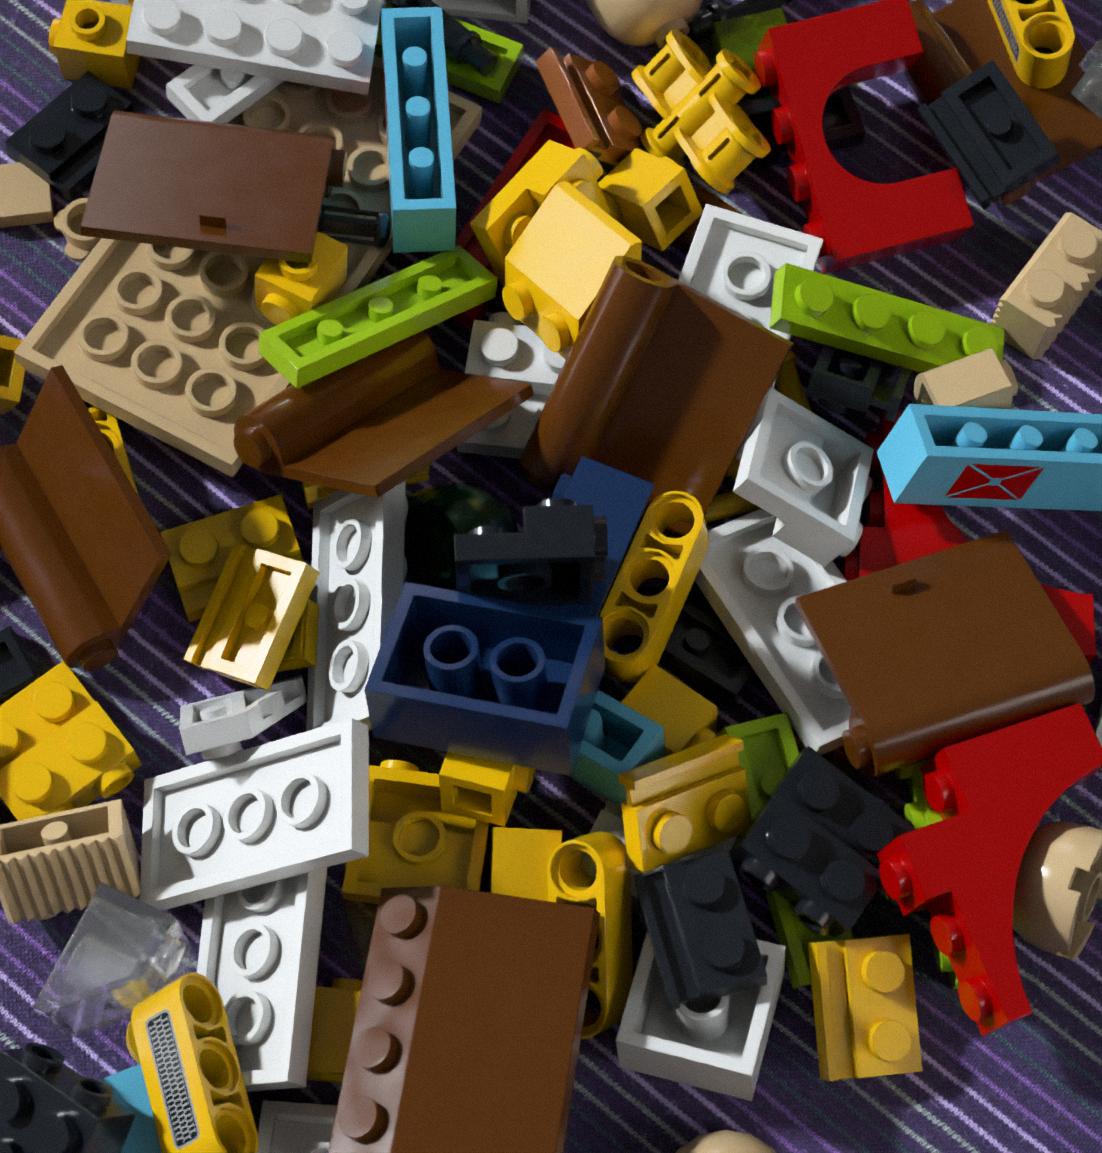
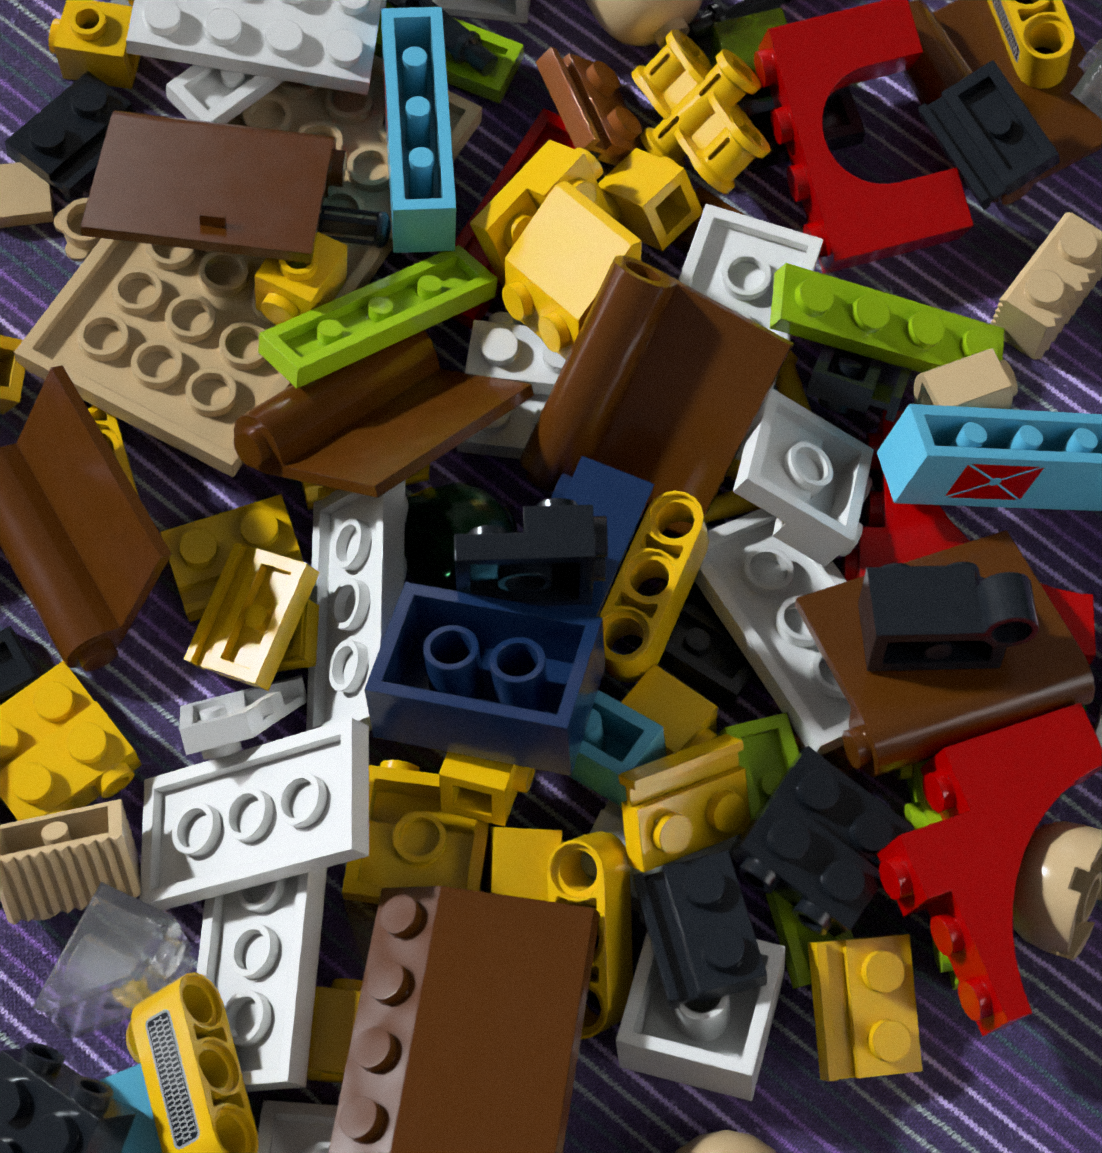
(943, 616): none -> black hinge

